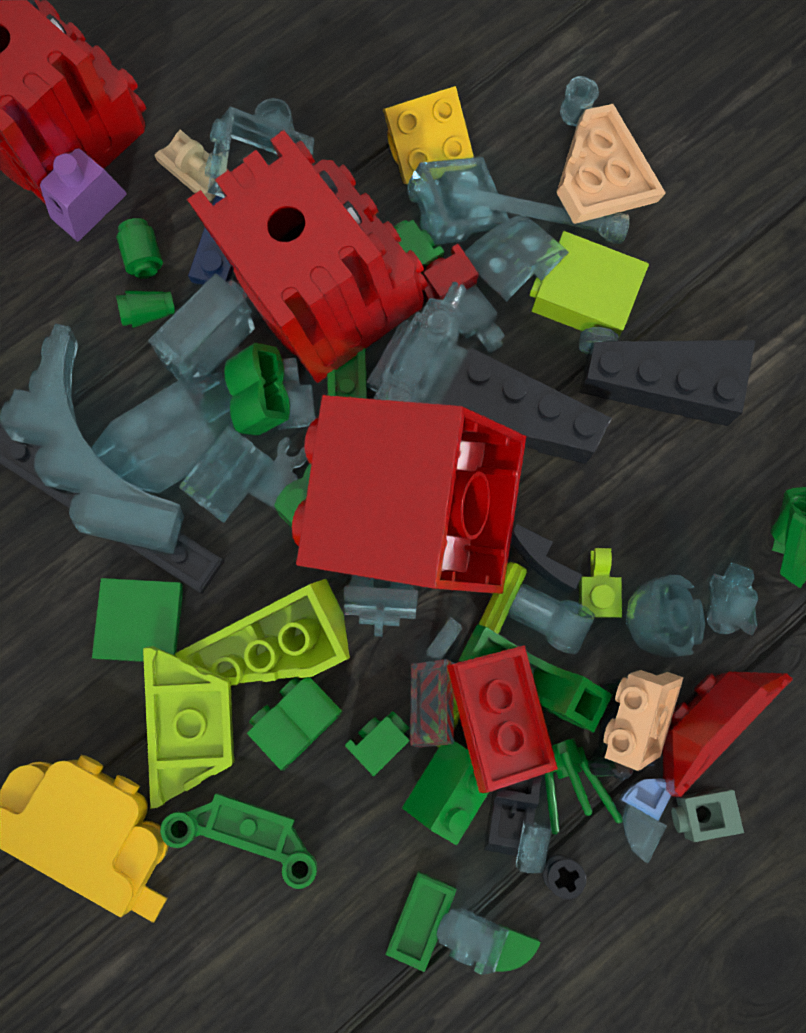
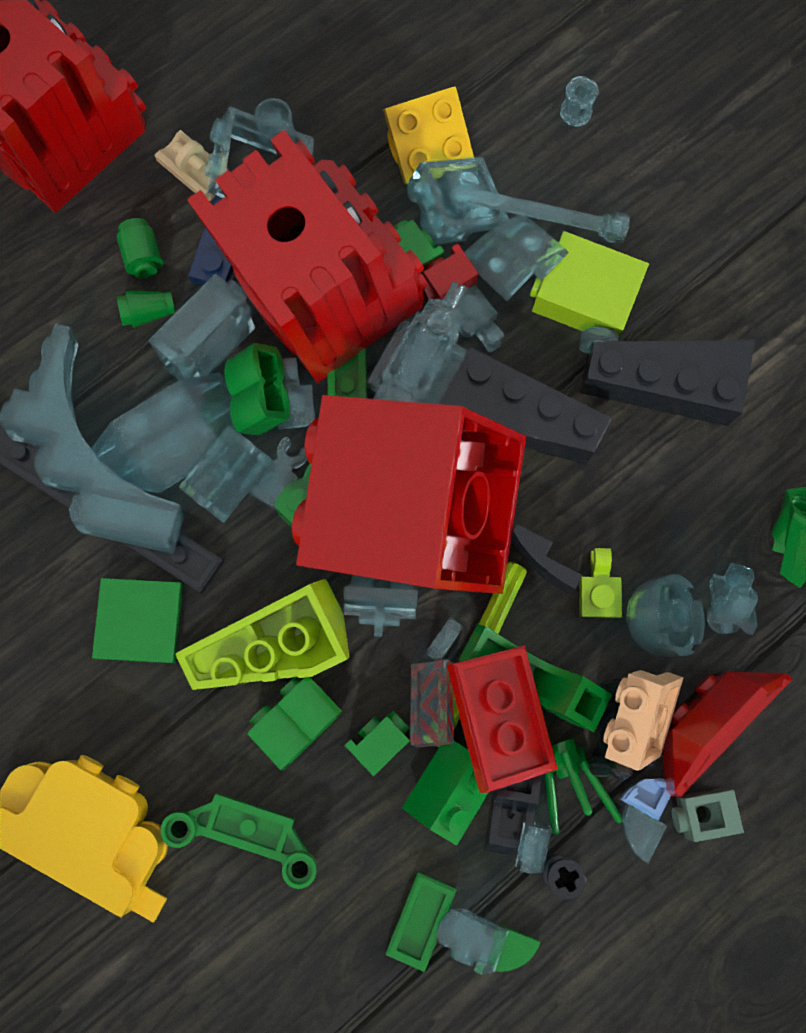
(79, 193): medium lavender torso -> none
(185, 724): lime wing -> none
(562, 622): clear light blue piece -> none
(605, 169): light nougat plate -> none

